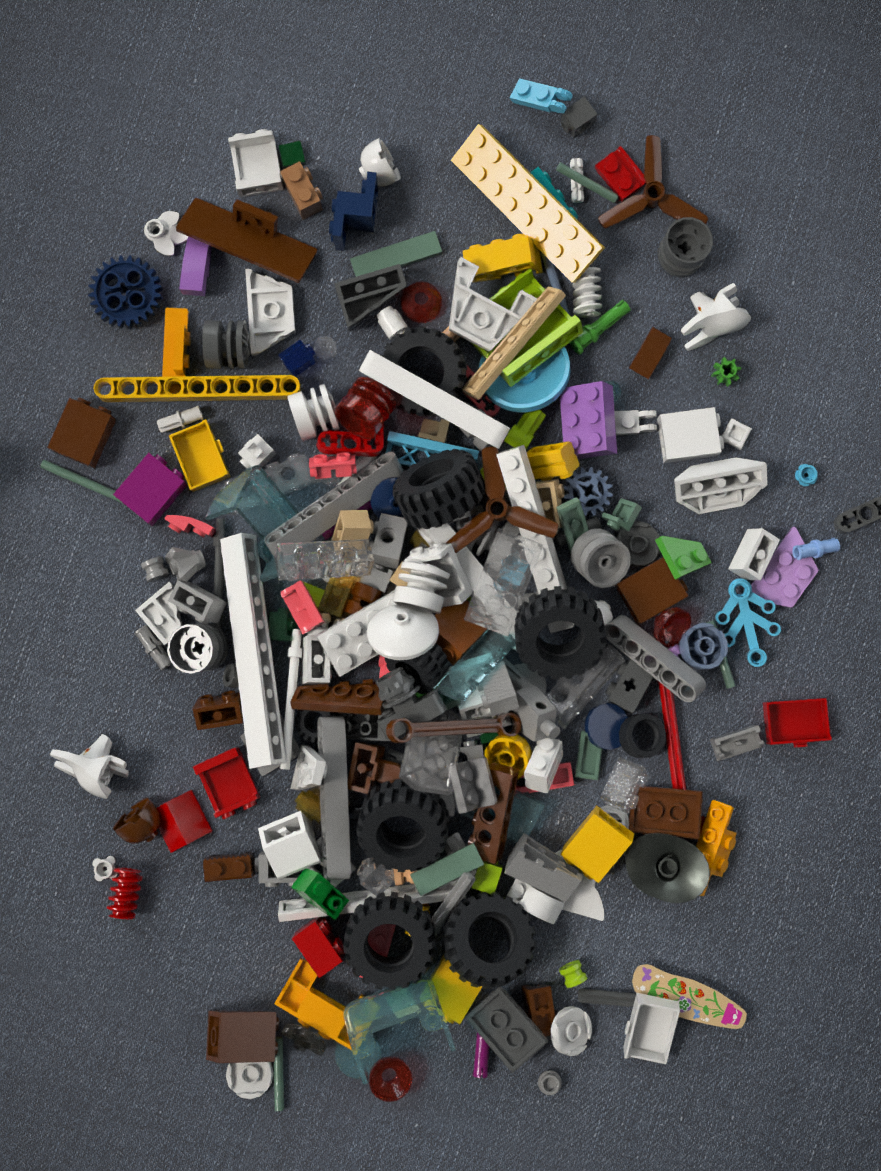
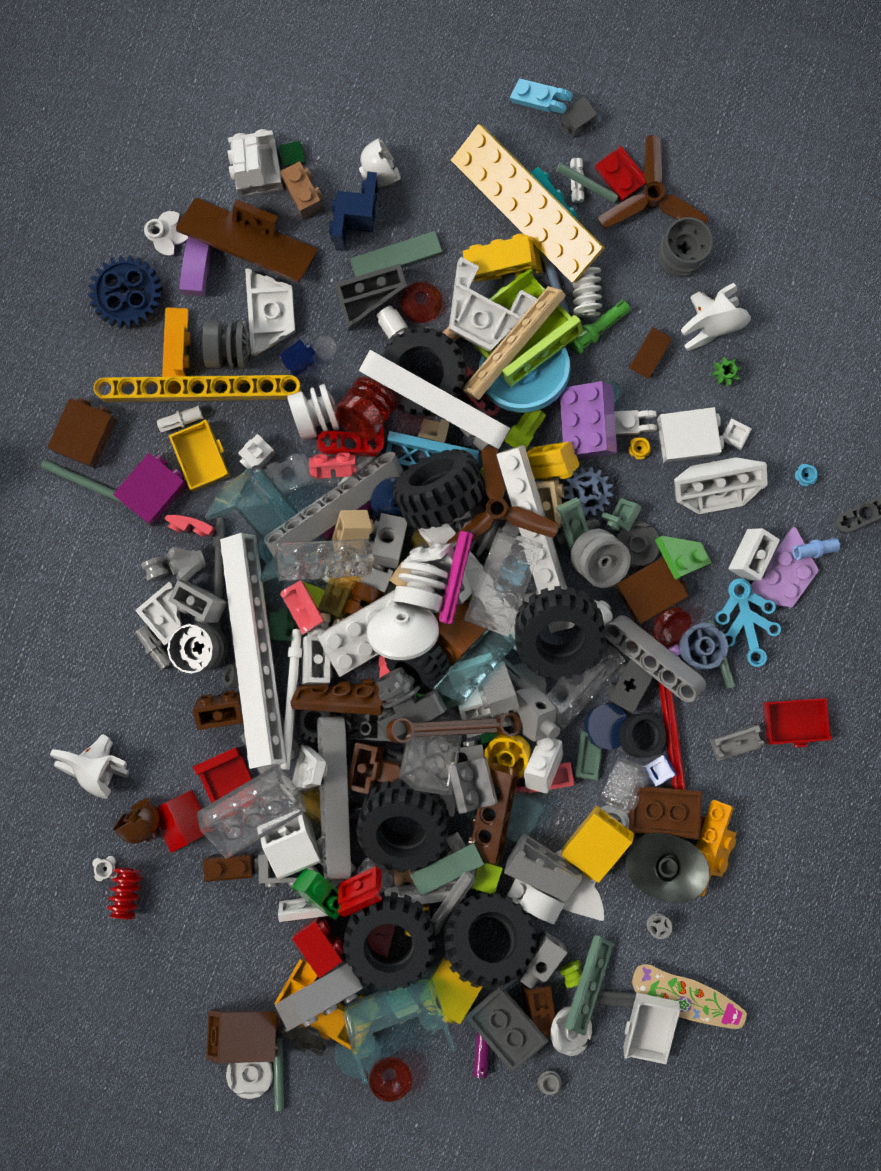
(246, 162): none -> white brick
(251, 811): none -> clear brick
(319, 997): none -> light grey wedge
(360, 891): none -> red plate
(455, 577): none -> dark pink axle
(549, 951): none -> light grey torso
(589, 985): none -> sand green tile
(643, 443): none -> yellow plate
(660, 770): none -> tile
(663, 927): none -> light grey wheel

